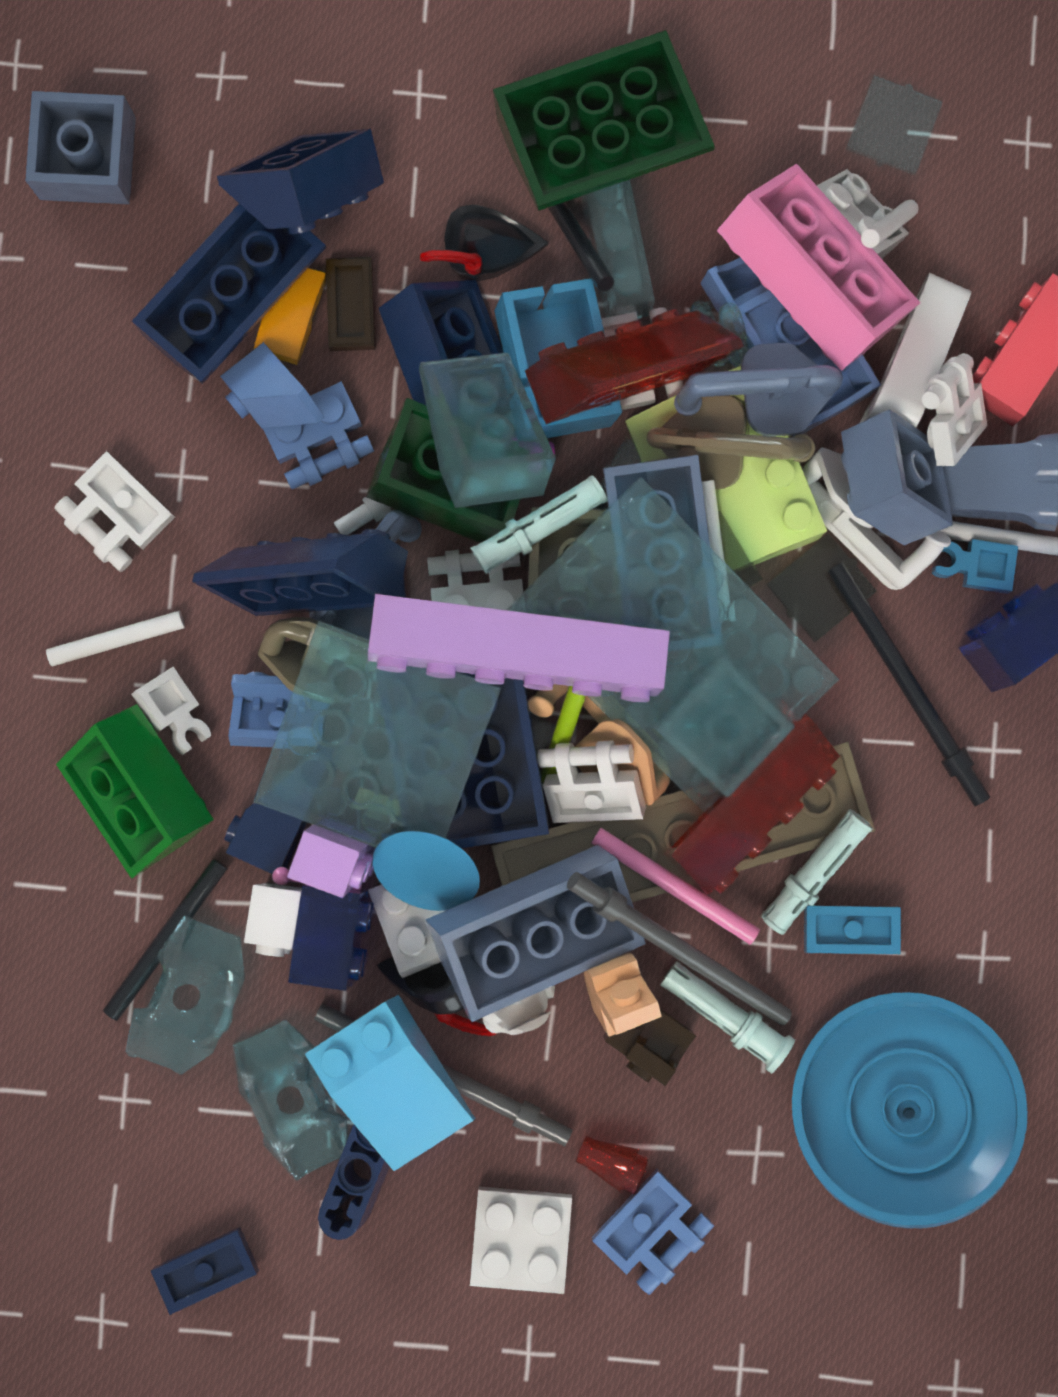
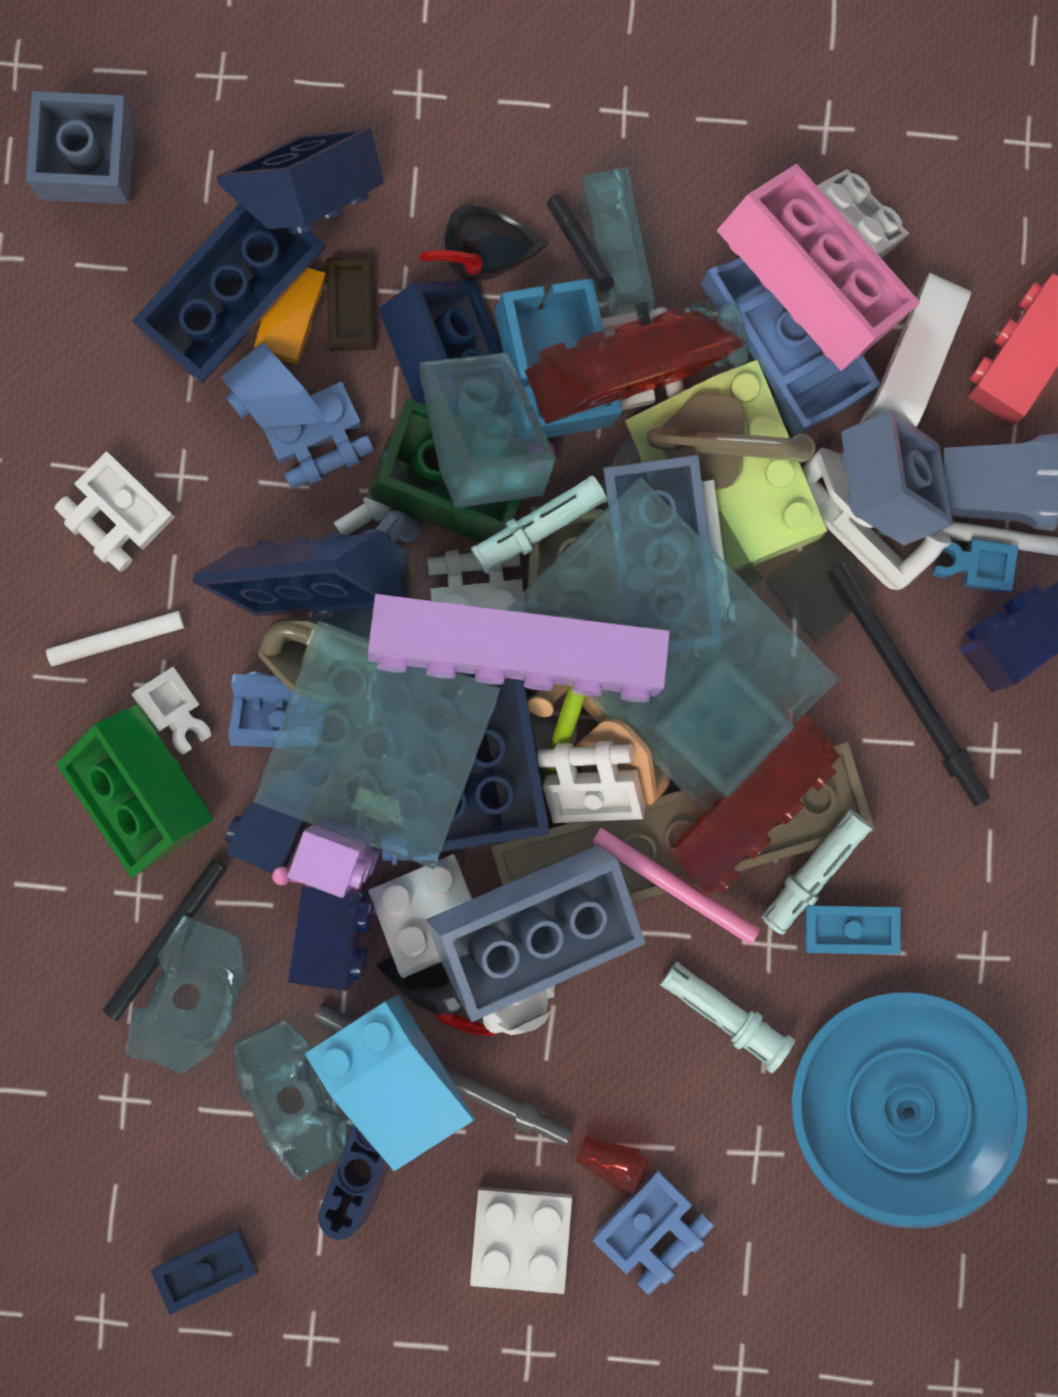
(273, 918): white piece -> none
(425, 870): dark azure sticker -> none
(601, 120): dark green slope -> none
(614, 907): dark grey bar -> none
(620, 995): light nougat brick -> none
(654, 1047): dark brown brick -> none
(778, 385): sand blue piece -> none
(889, 223): white bar -> none
(894, 125): clear light blue piece -> none
(958, 410): white plate -> none

